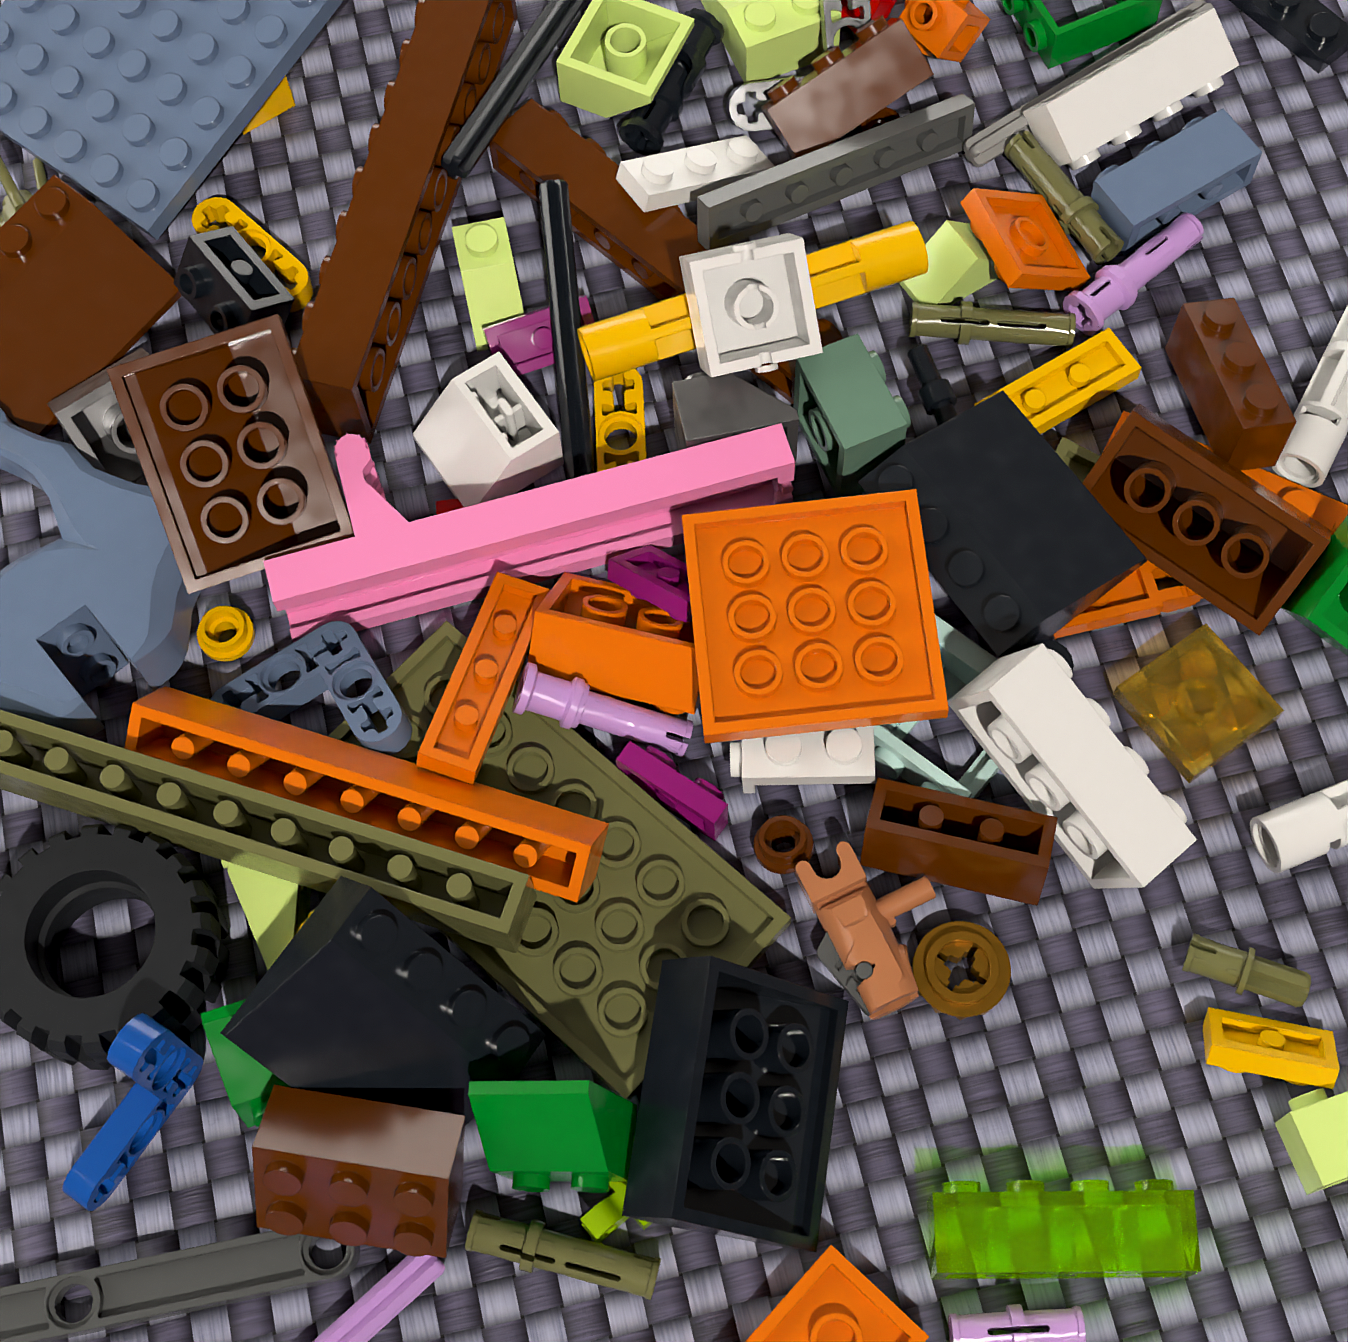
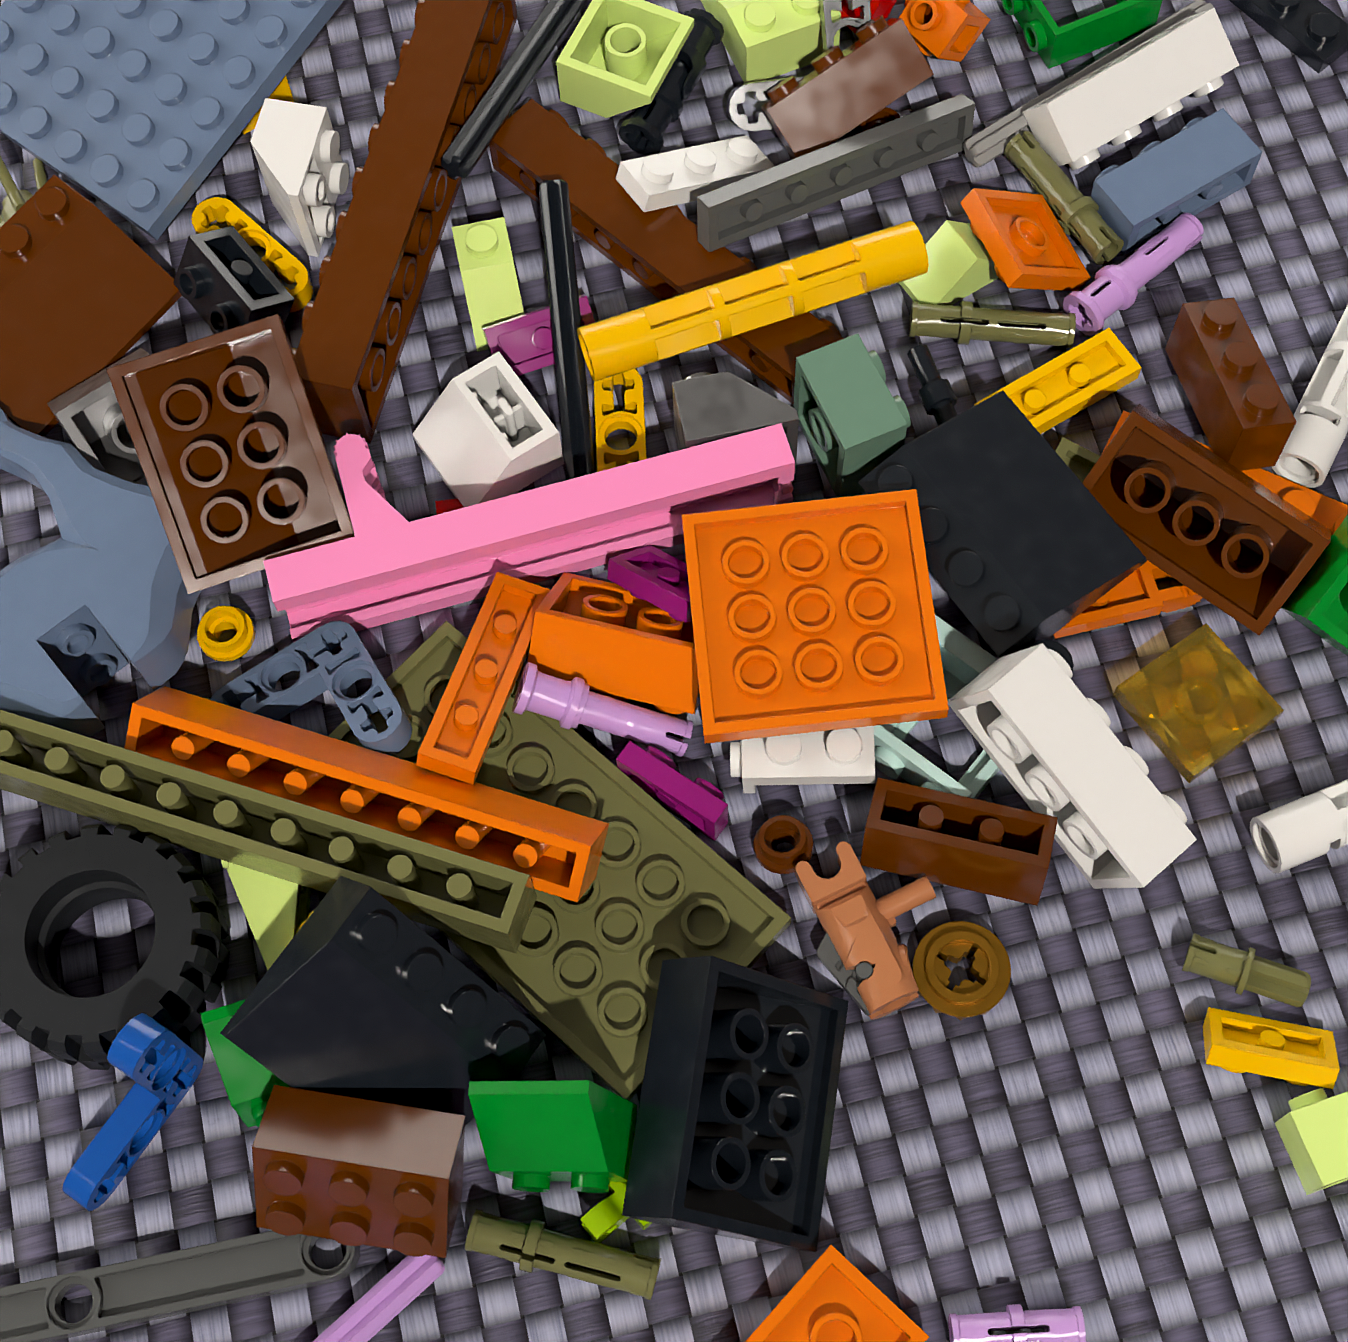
(301, 168): none -> white slope
(751, 305): white brick -> none
(1062, 1232): clear neon green brick -> none

